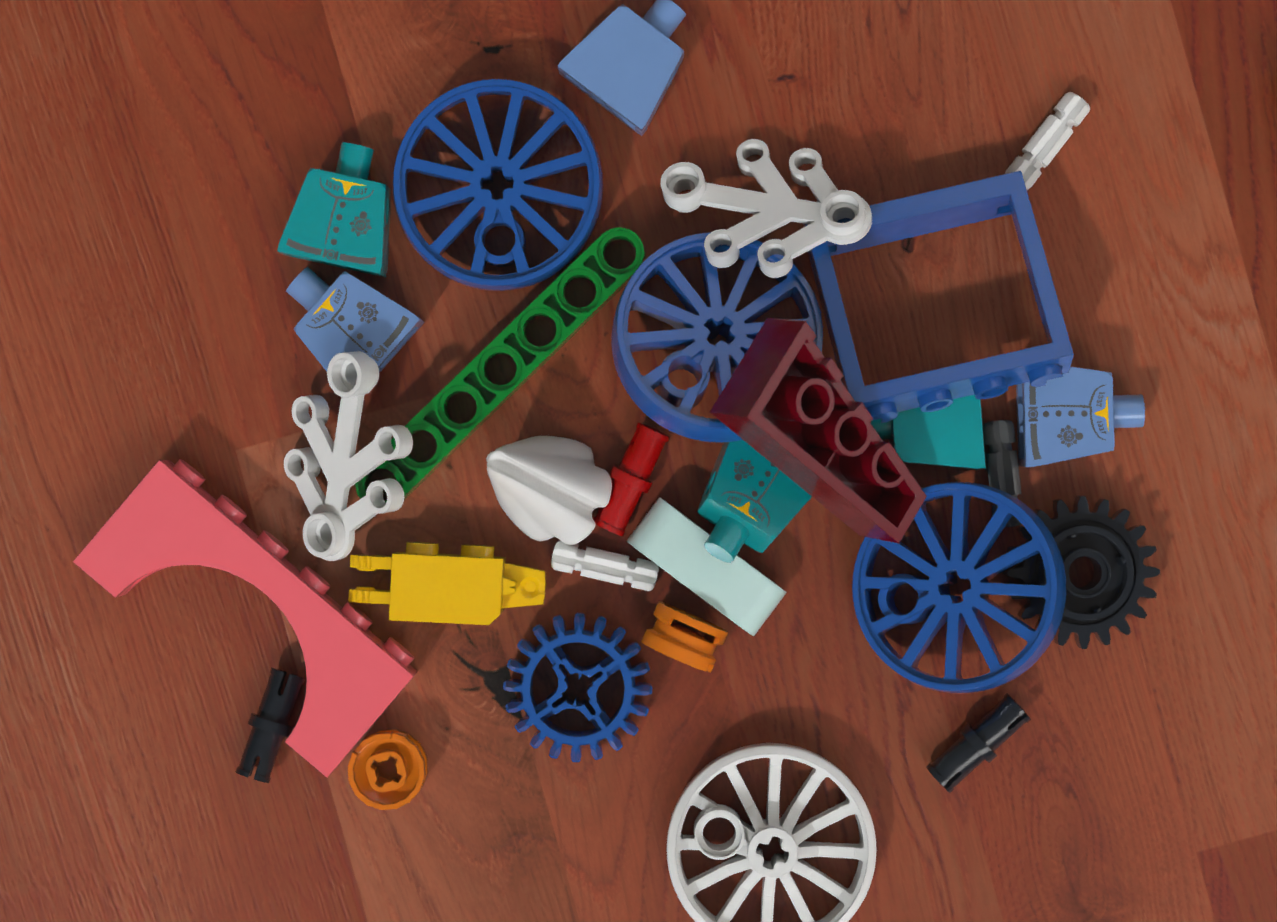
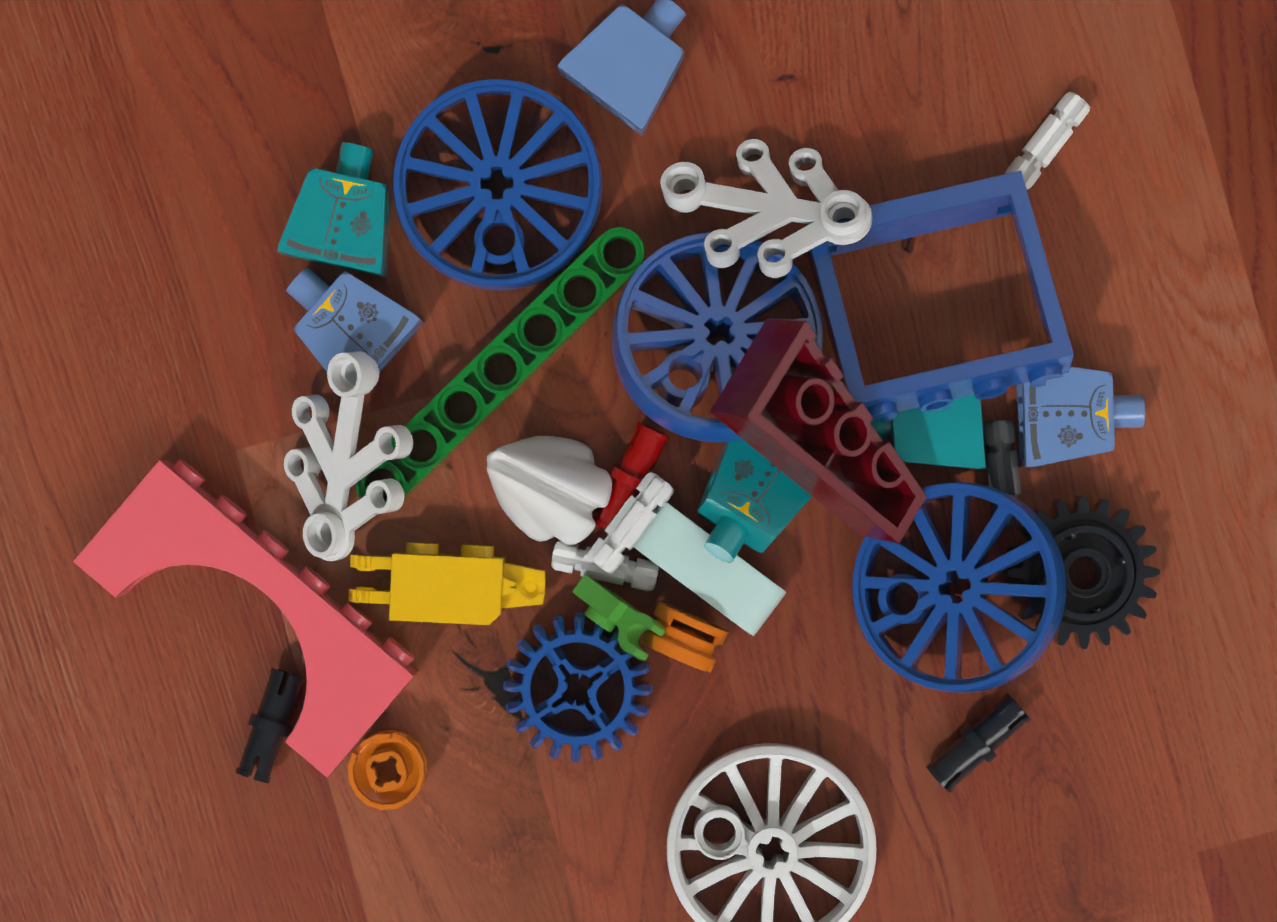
(610, 609): none -> bright green plate
(630, 522): none -> white axle

